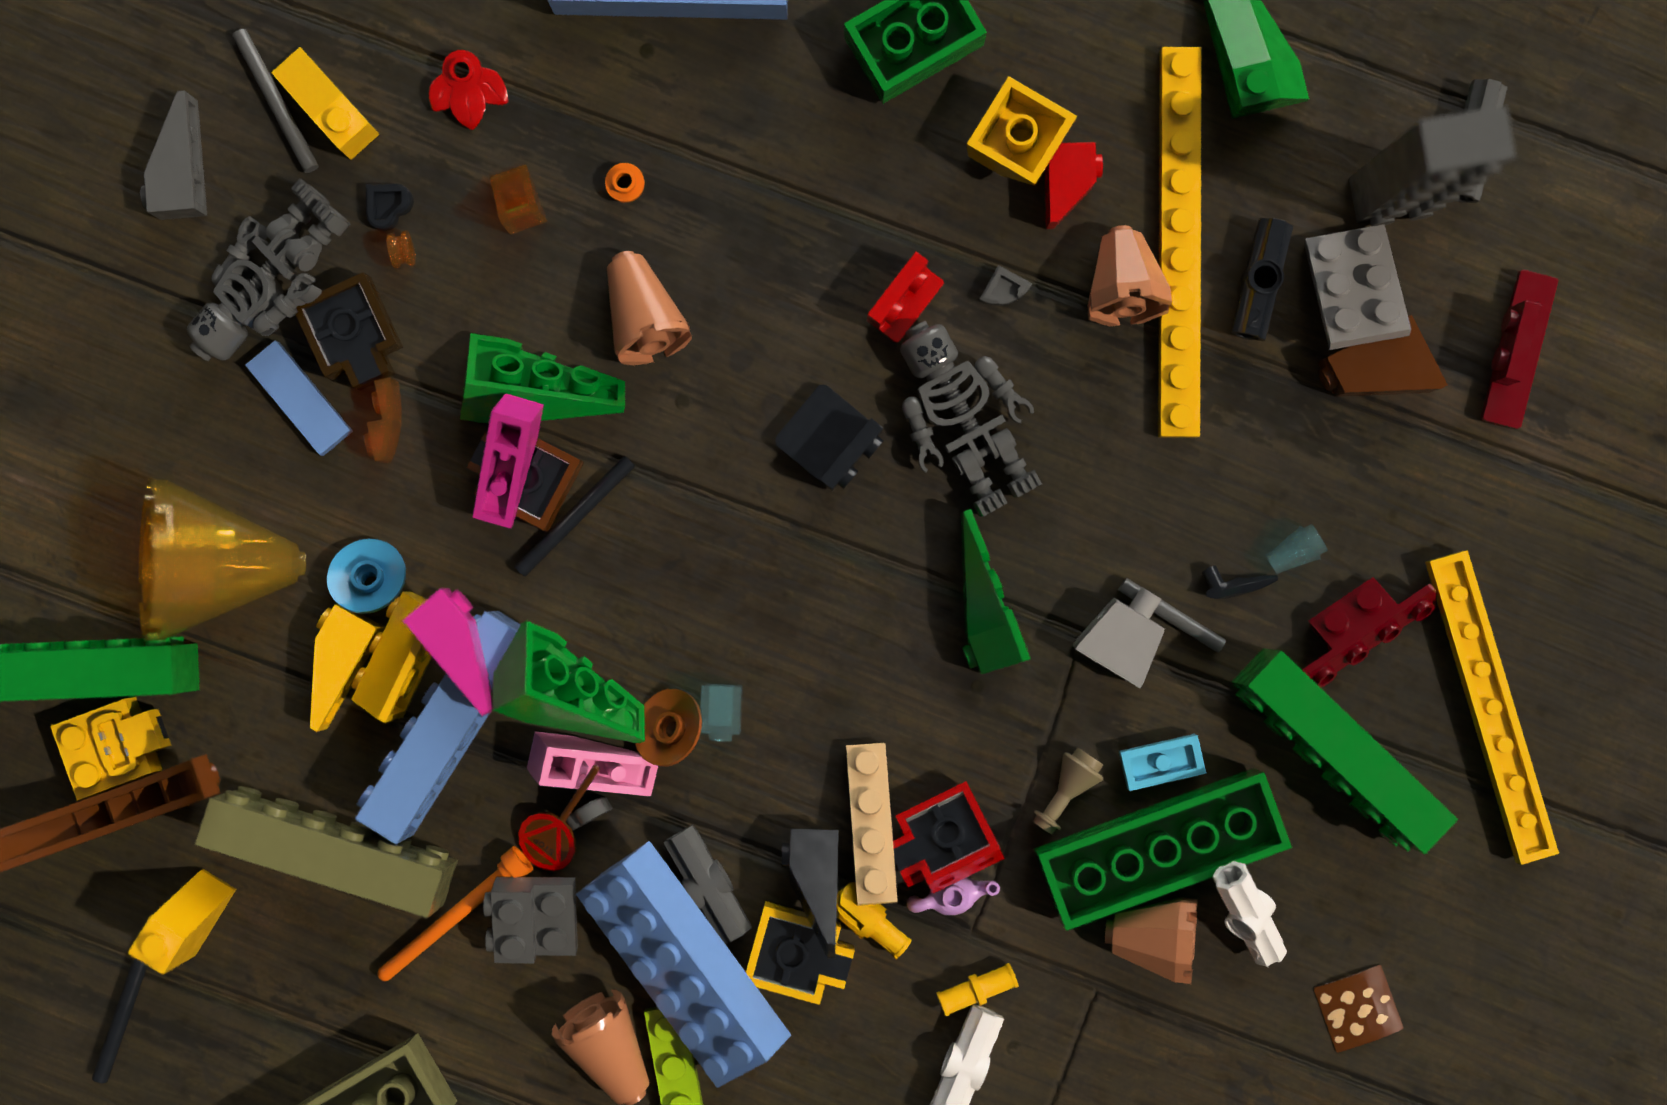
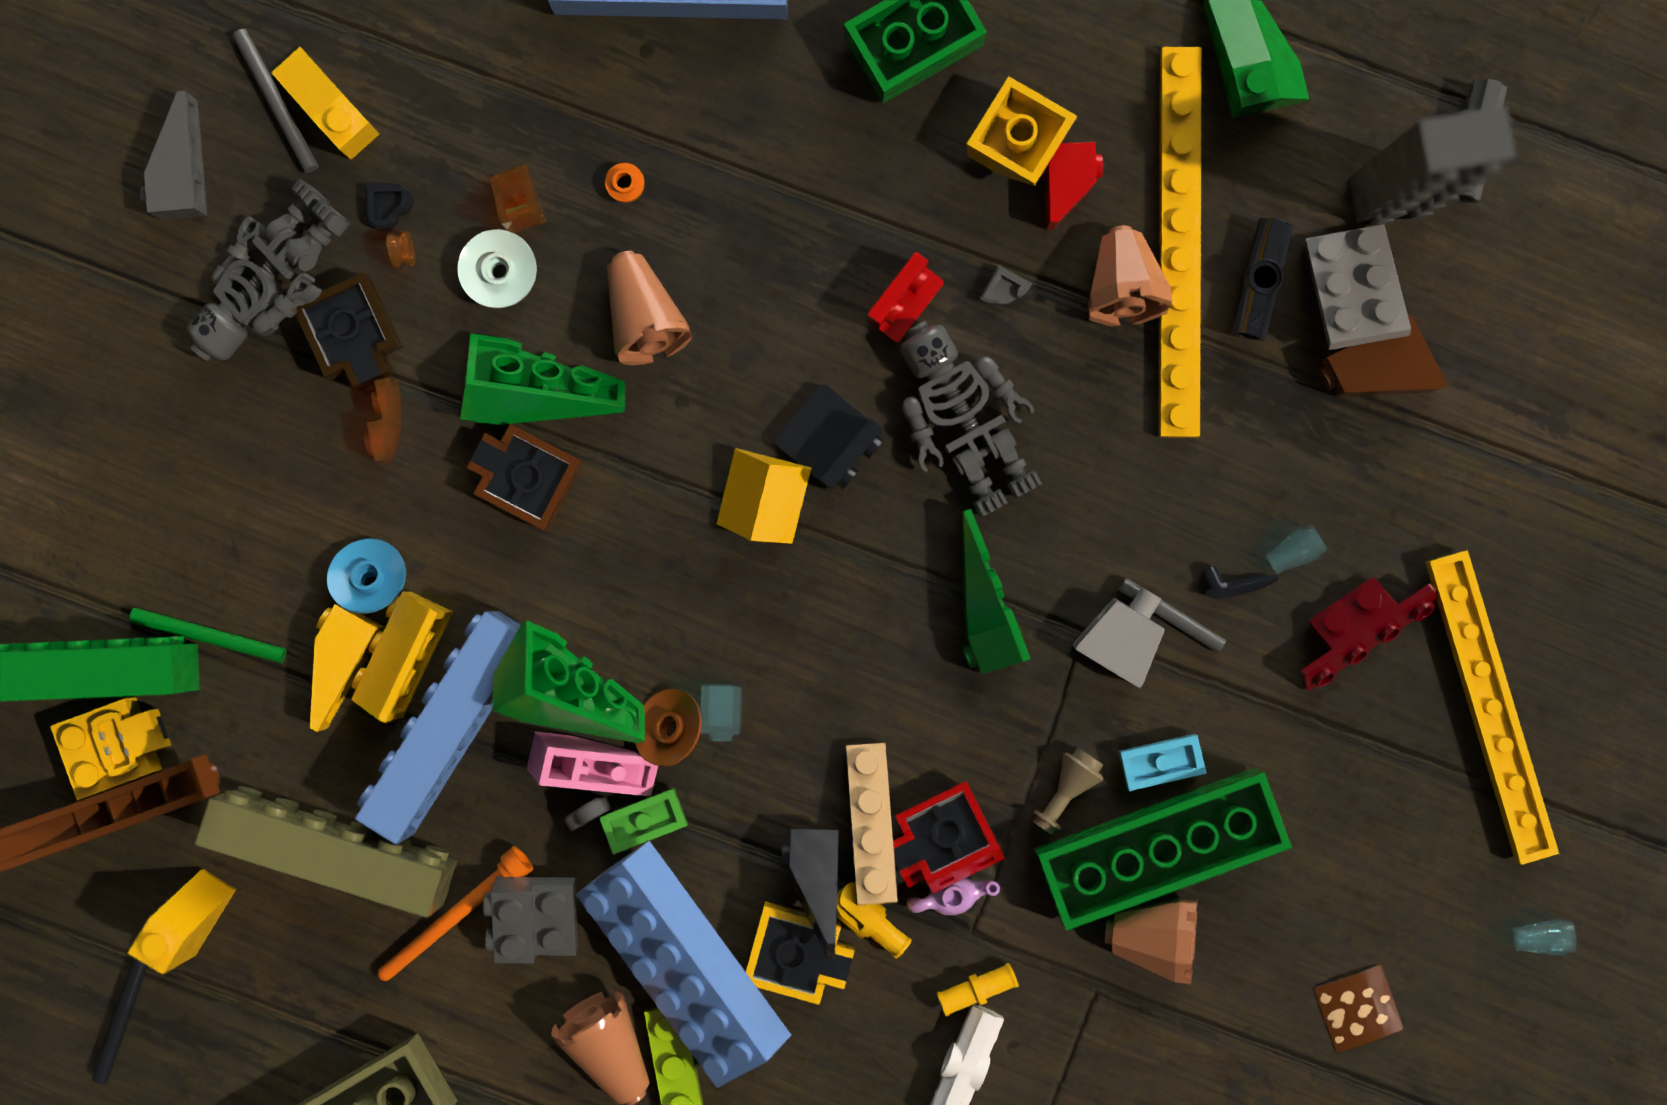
(204, 561): clear yellow cone -> none
(207, 635): none -> green bar
(299, 398): medium blue tile -> none
(454, 642): dark pink slope -> none
(468, 94): red plate -> none
(483, 255): none -> light aqua dish
(507, 459): dark pink slope -> none
(548, 838): piece -> none
(574, 516): black bar -> none
(643, 821): none -> bright green plate
(708, 884): dark grey piece -> none
(763, 497): none -> yellow slope
(1249, 913): white piece -> none
(1344, 751): green brick -> none
(1519, 349): dark red bracket -> none
(1546, 937): none -> clear light blue cone

